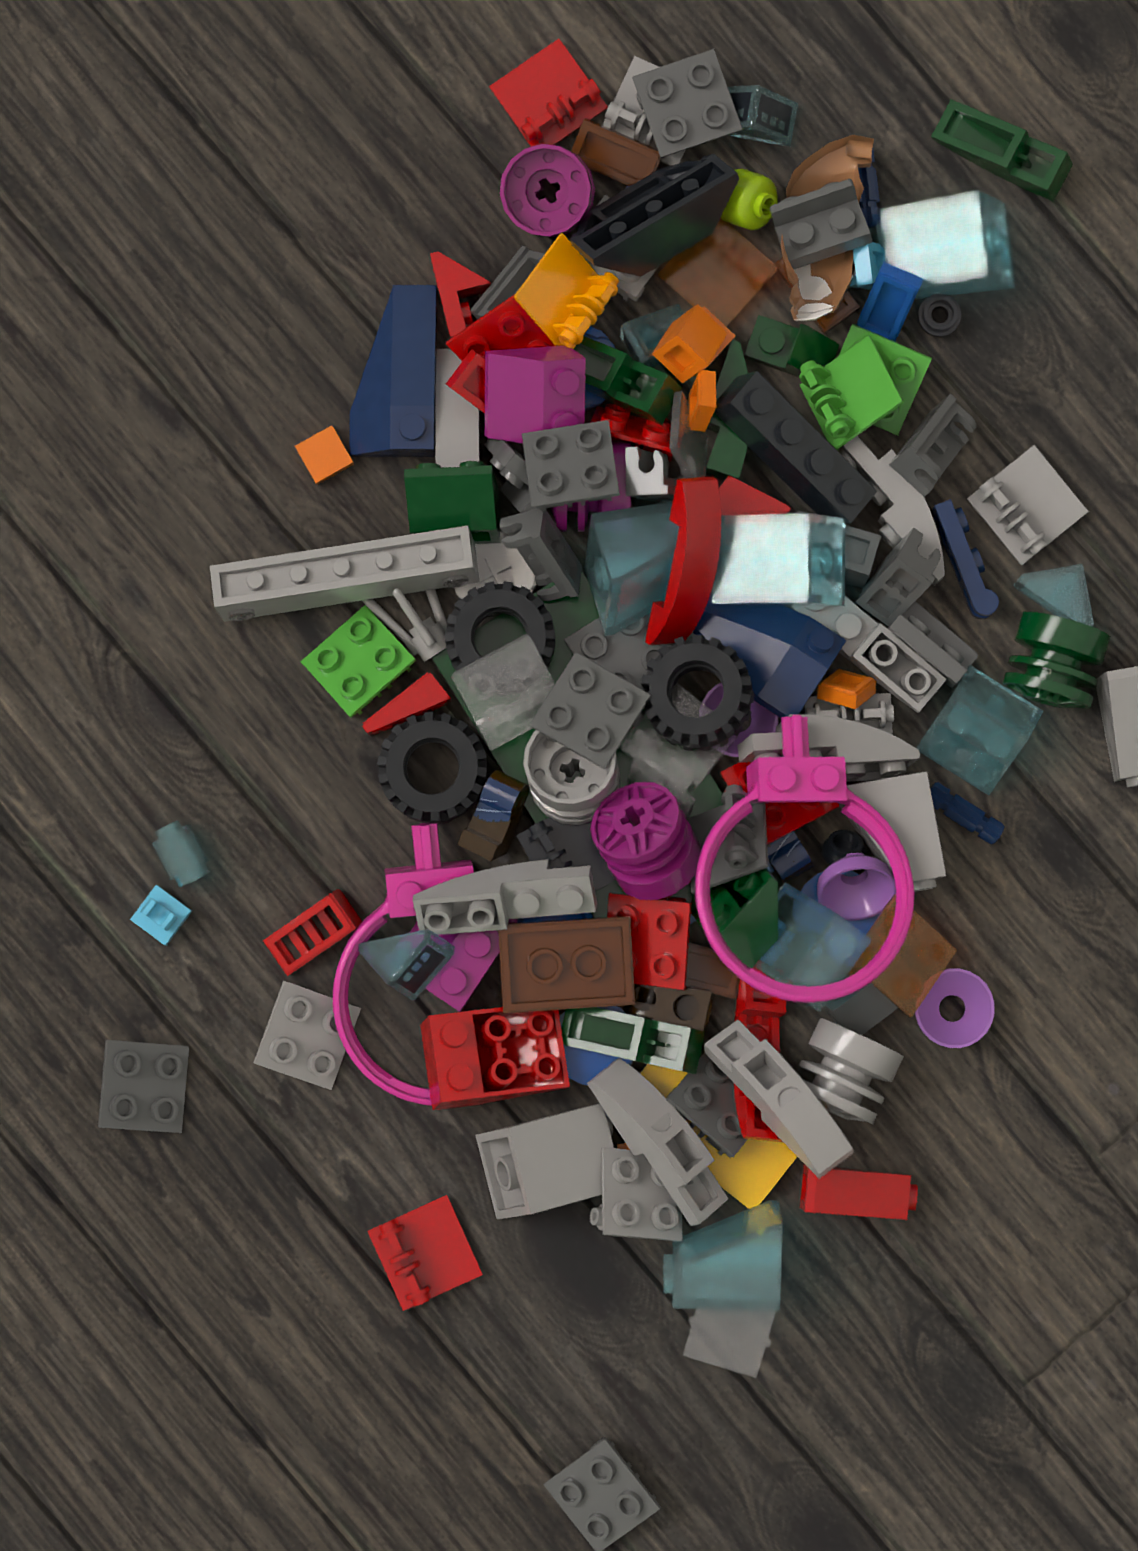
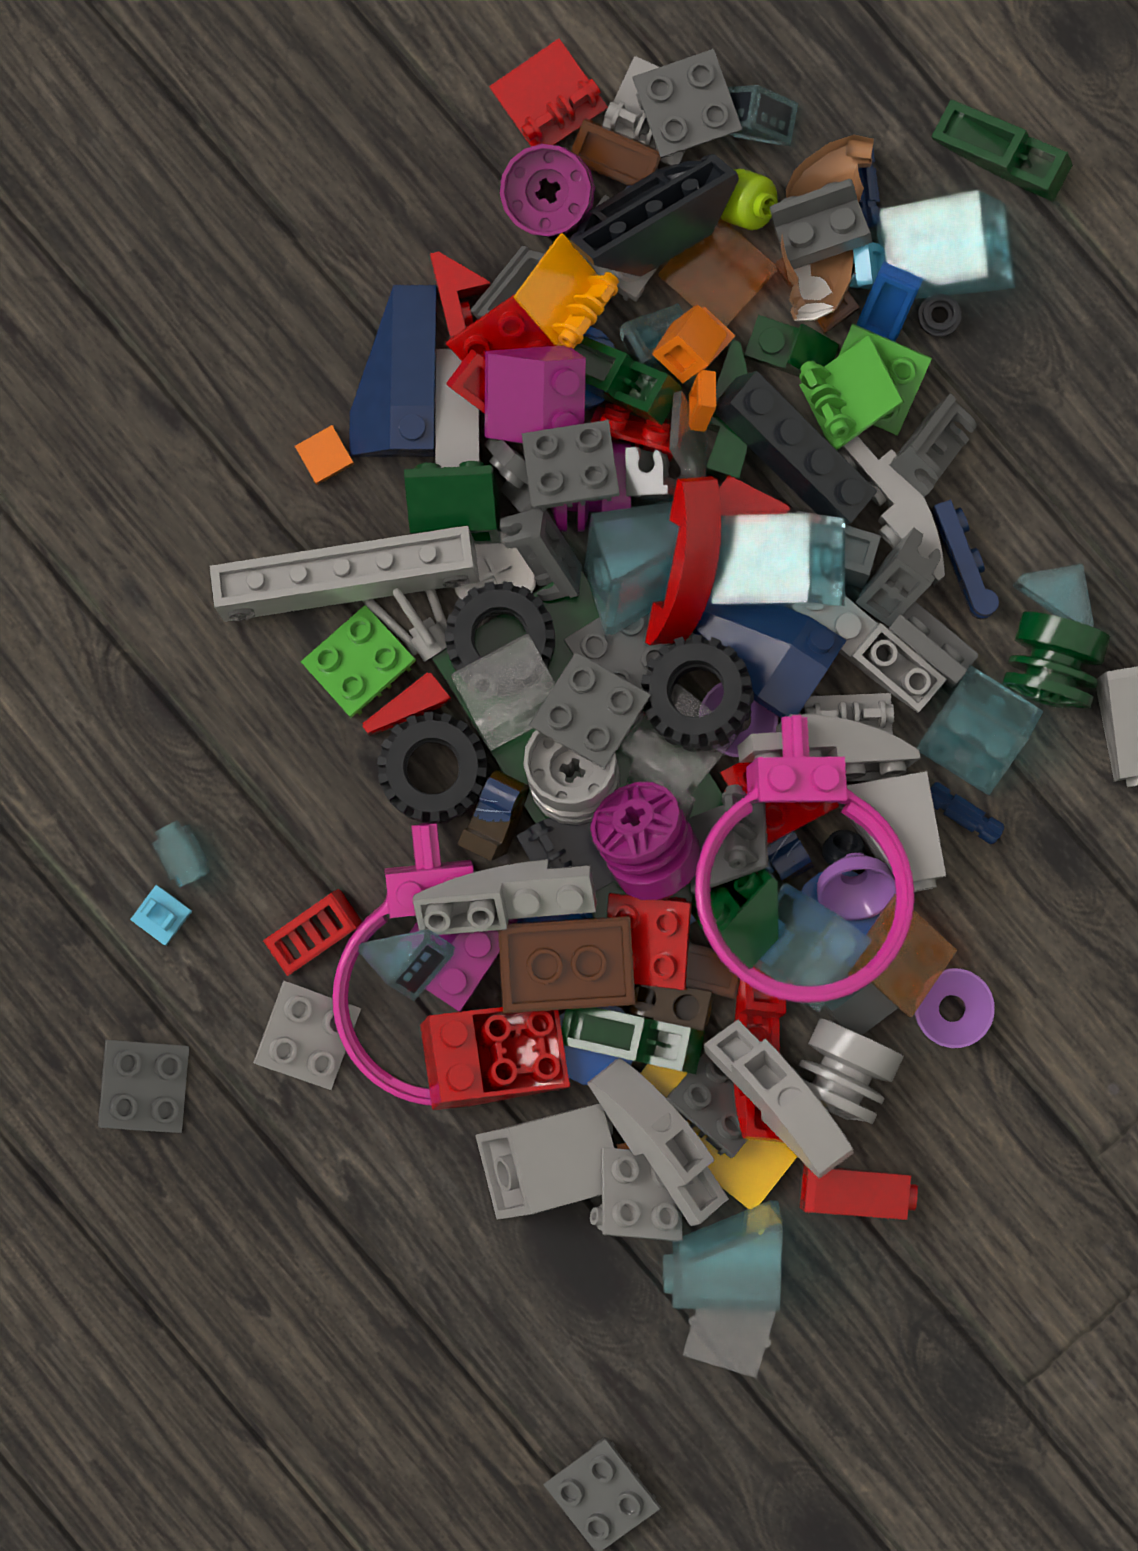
(425, 1252): red hinge -> none
(846, 689): orange tile -> none
(1027, 505): light grey hinge -> none

